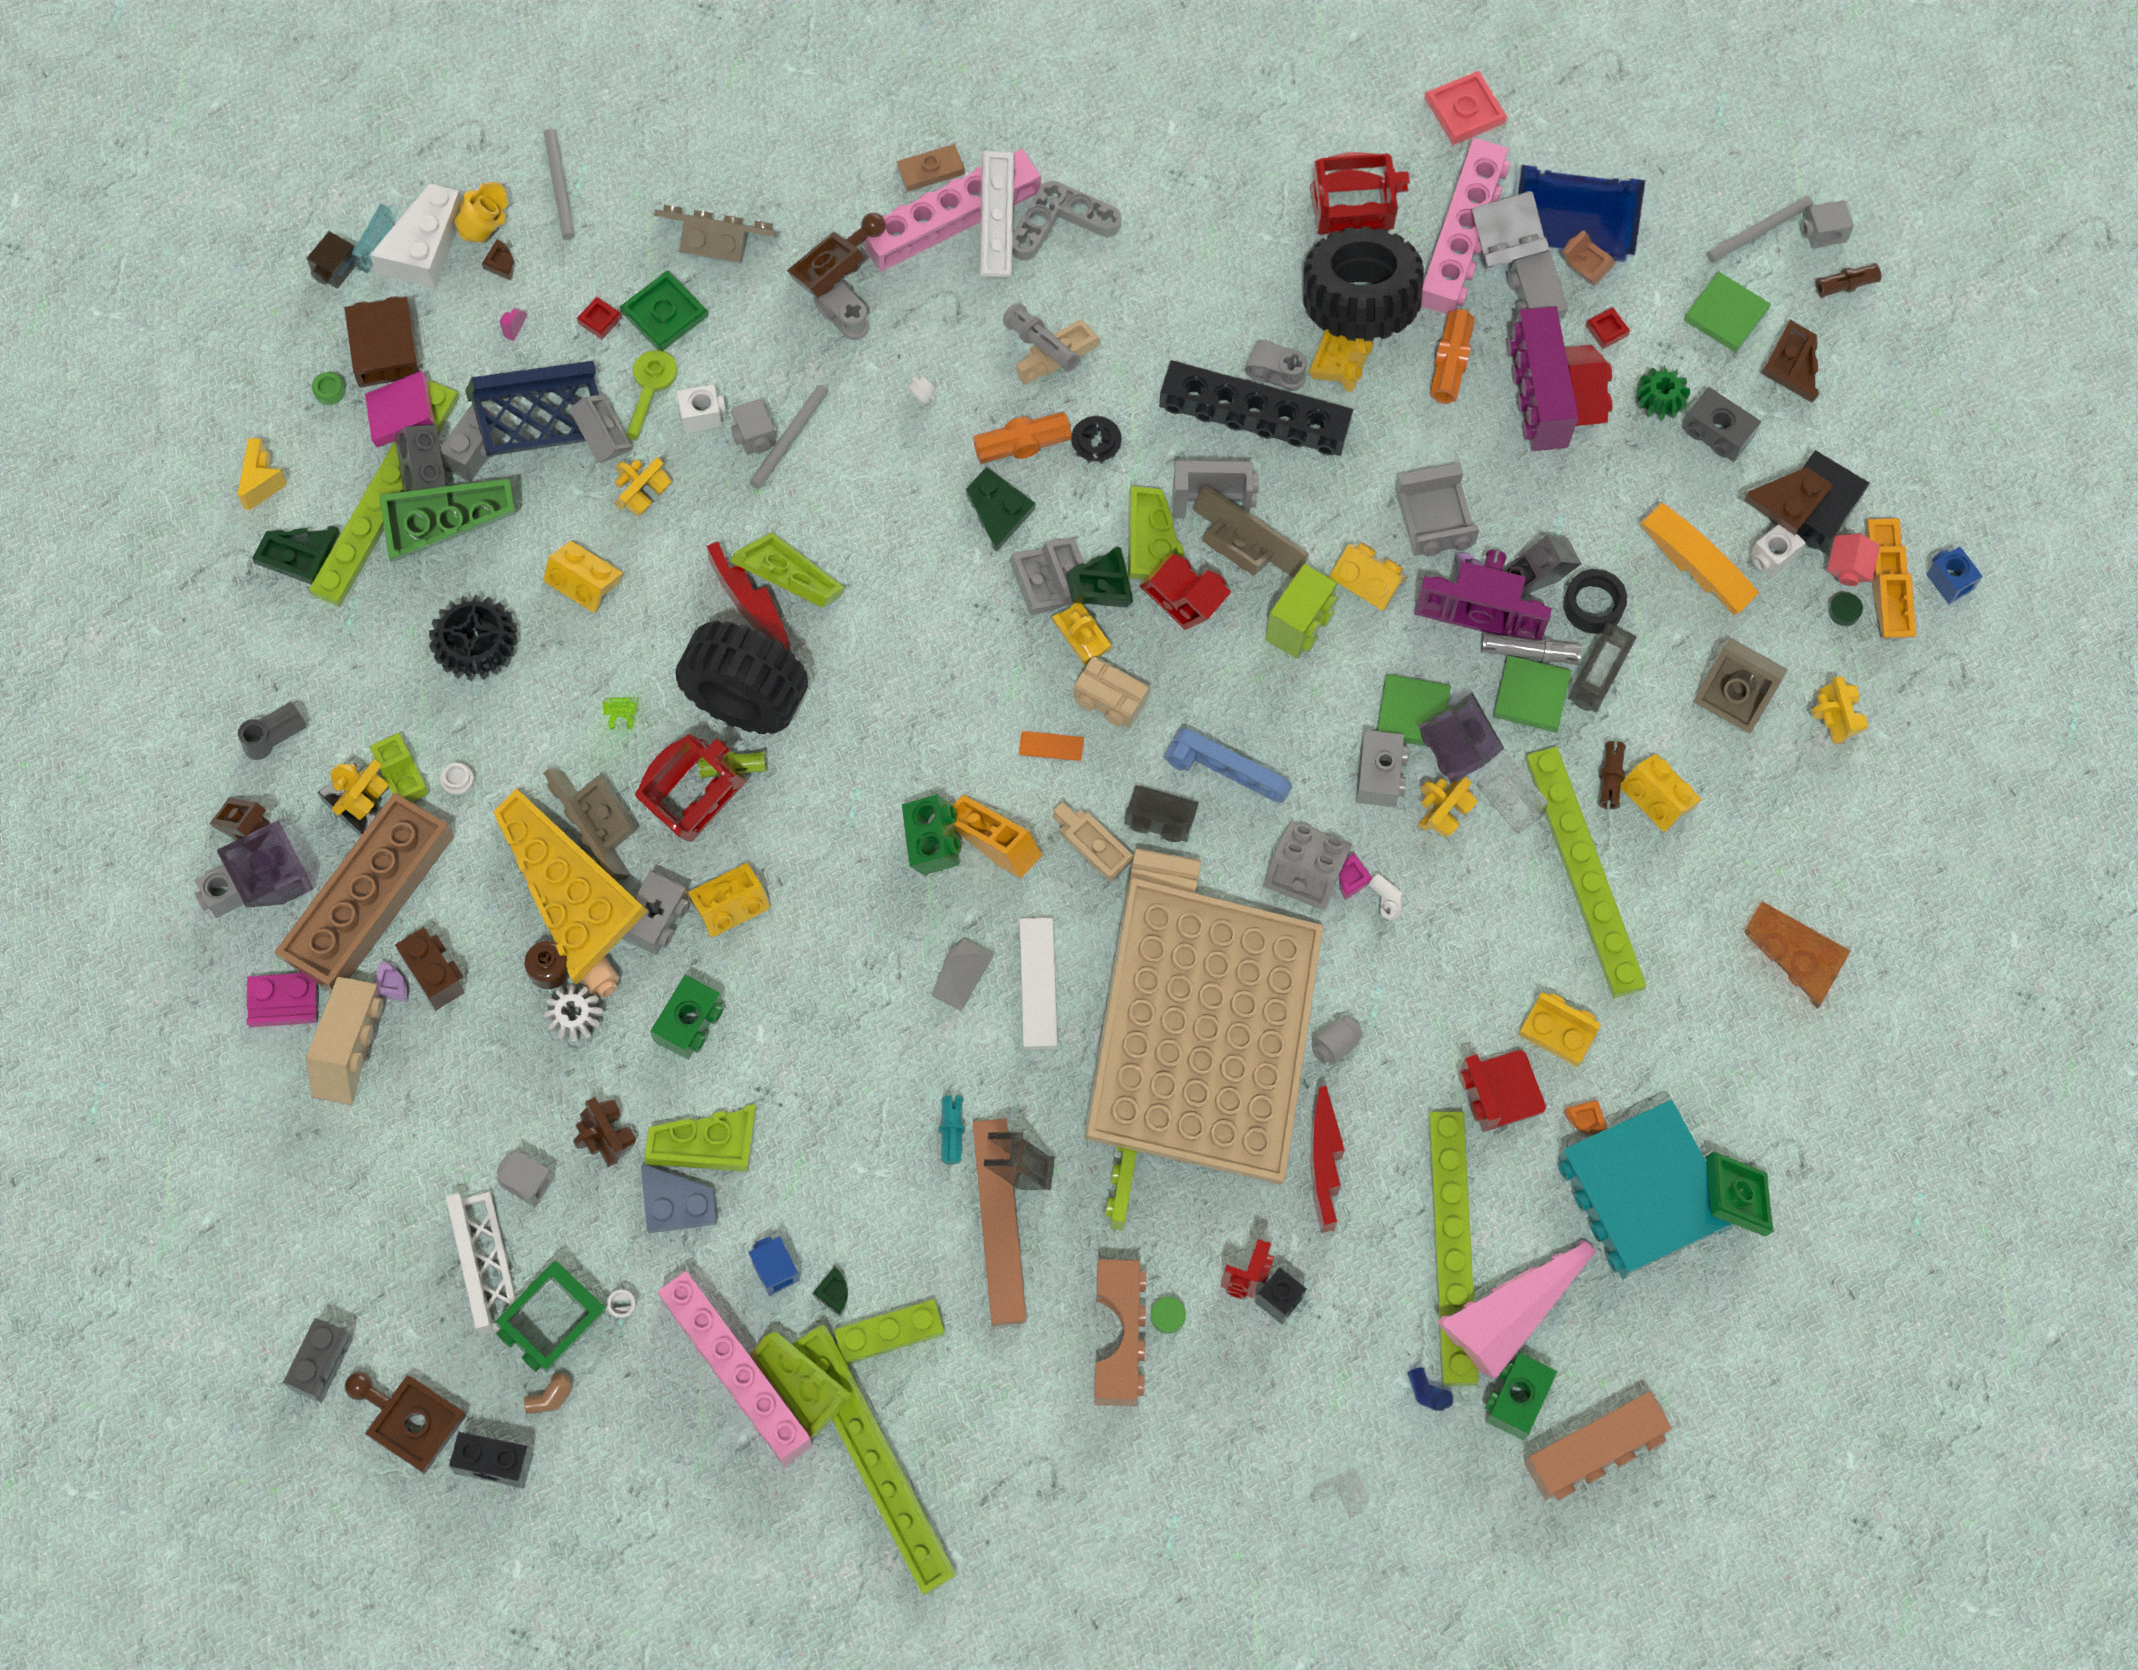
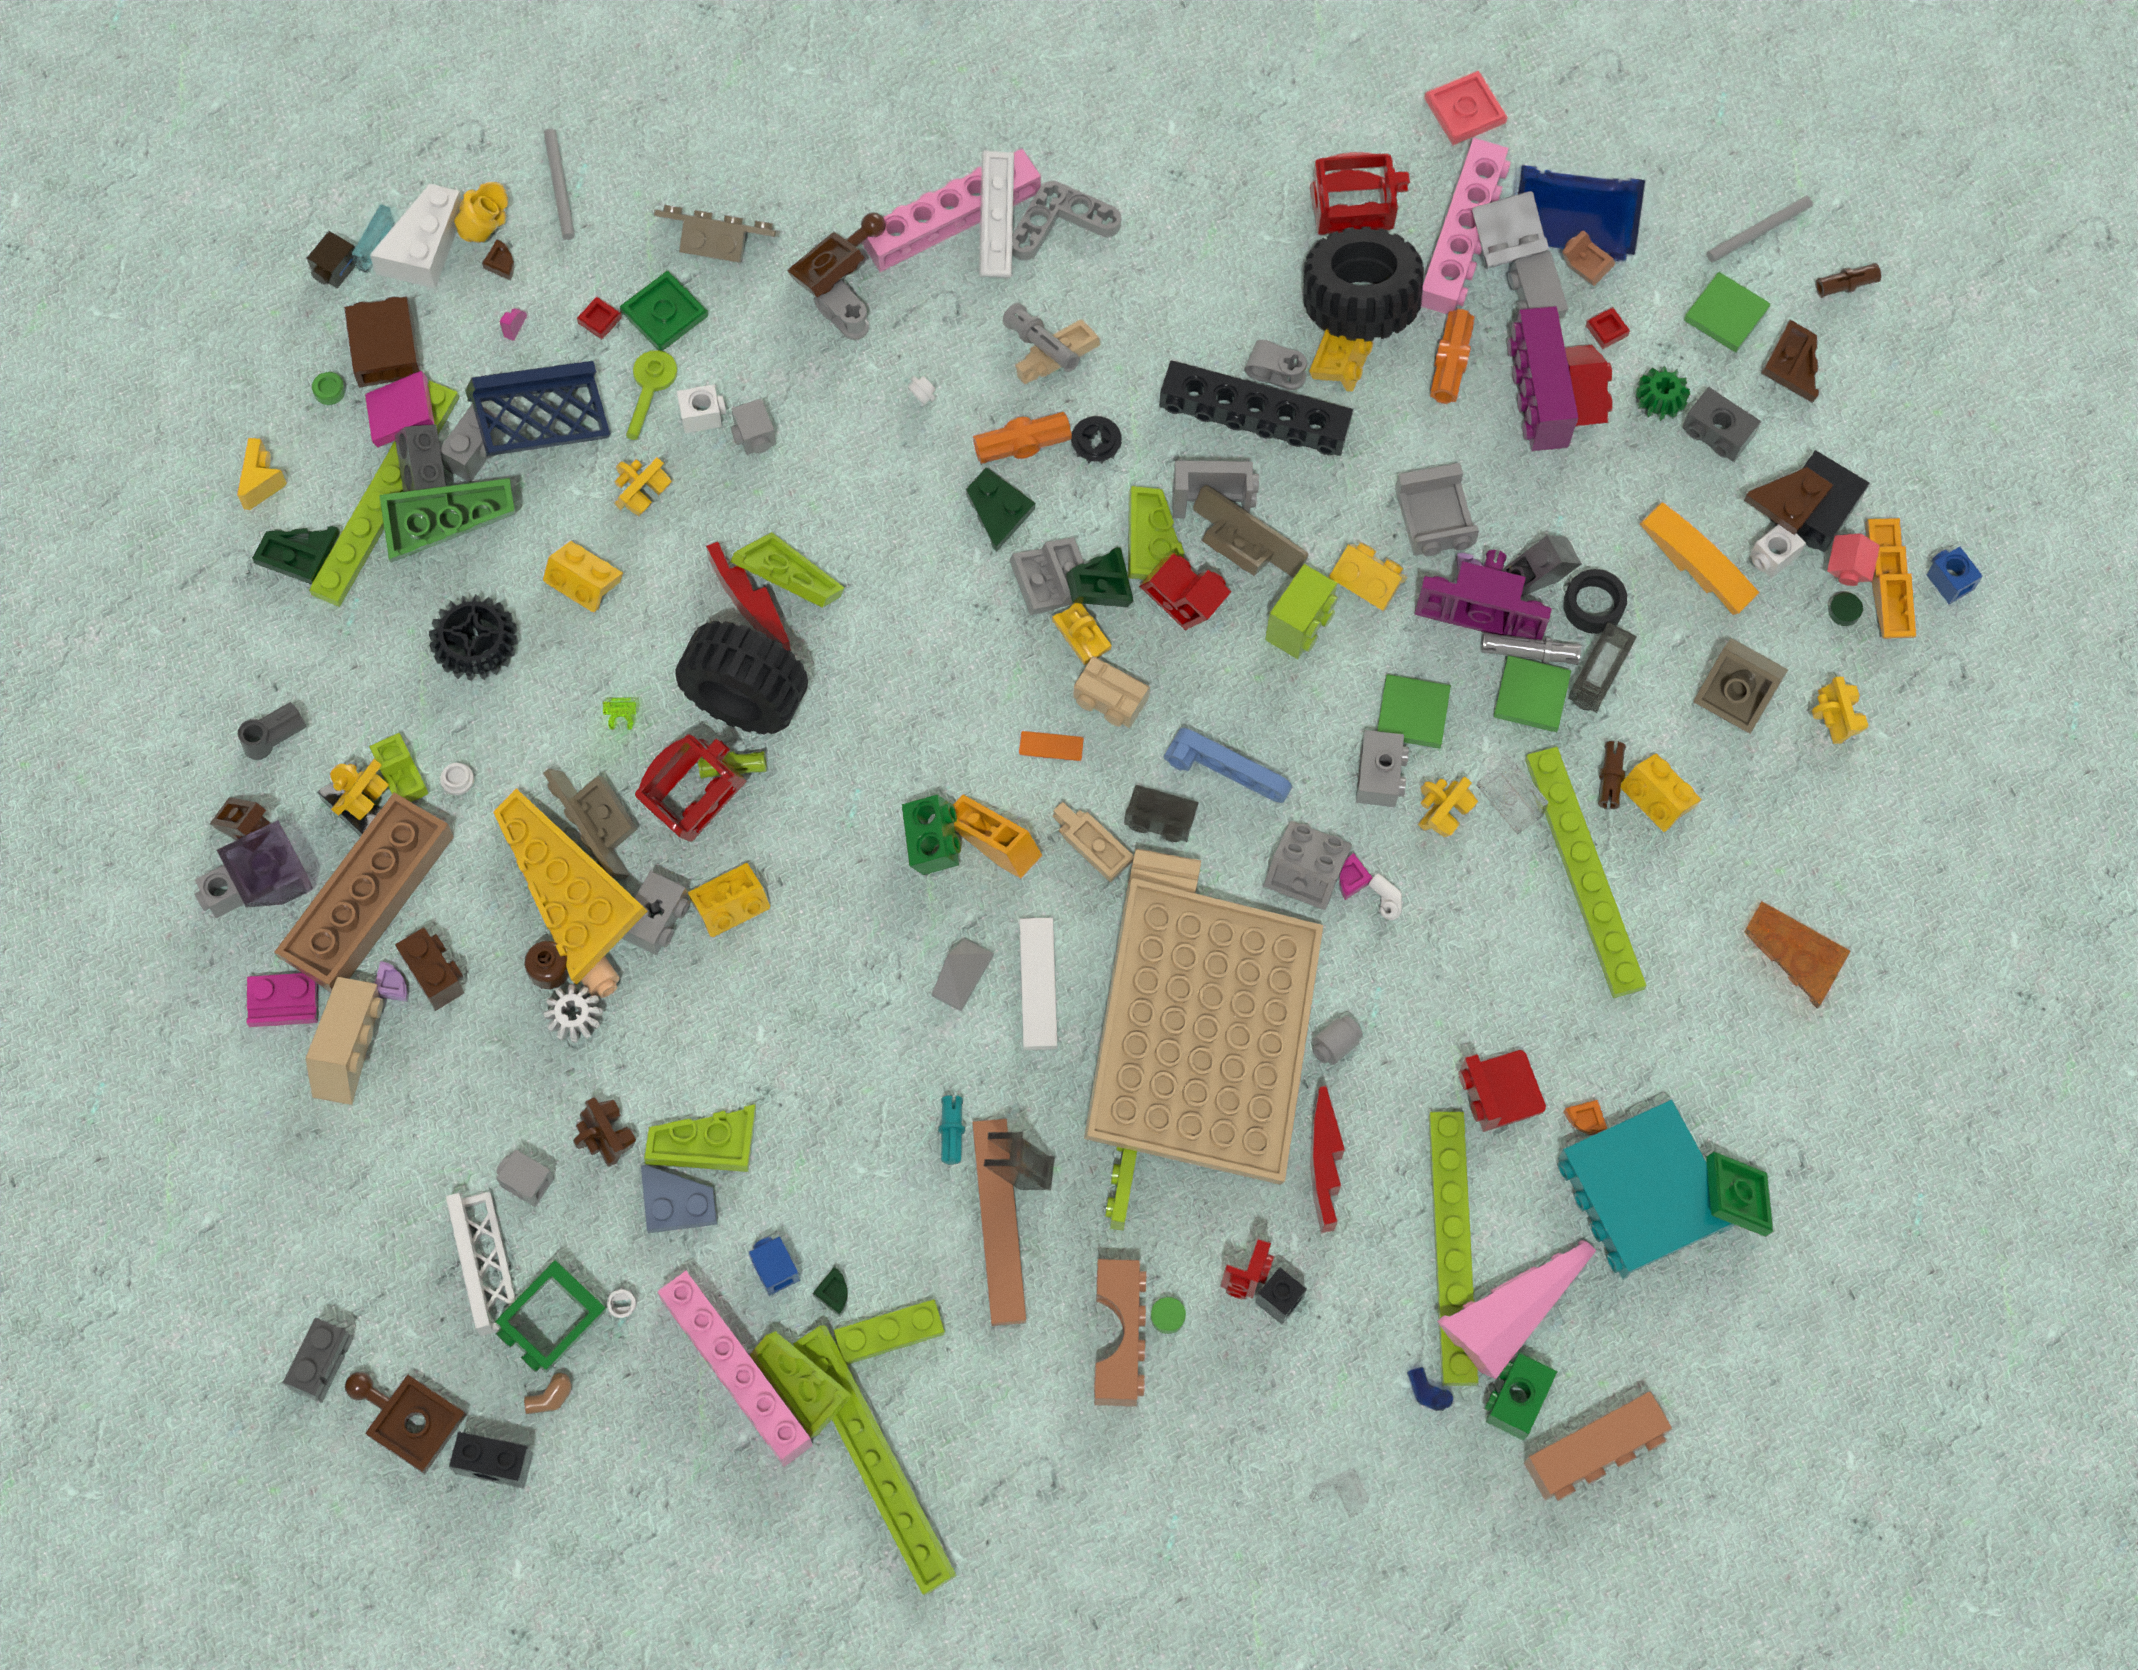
(600, 428): light grey slope -> none
(688, 998): green brick -> none
(788, 436): light grey bar -> none
(930, 167): medium nougat plate -> none
(1461, 738): clear purple slope -> none
(1560, 1028): yellow bracket -> none
(1827, 224): light grey brick -> none

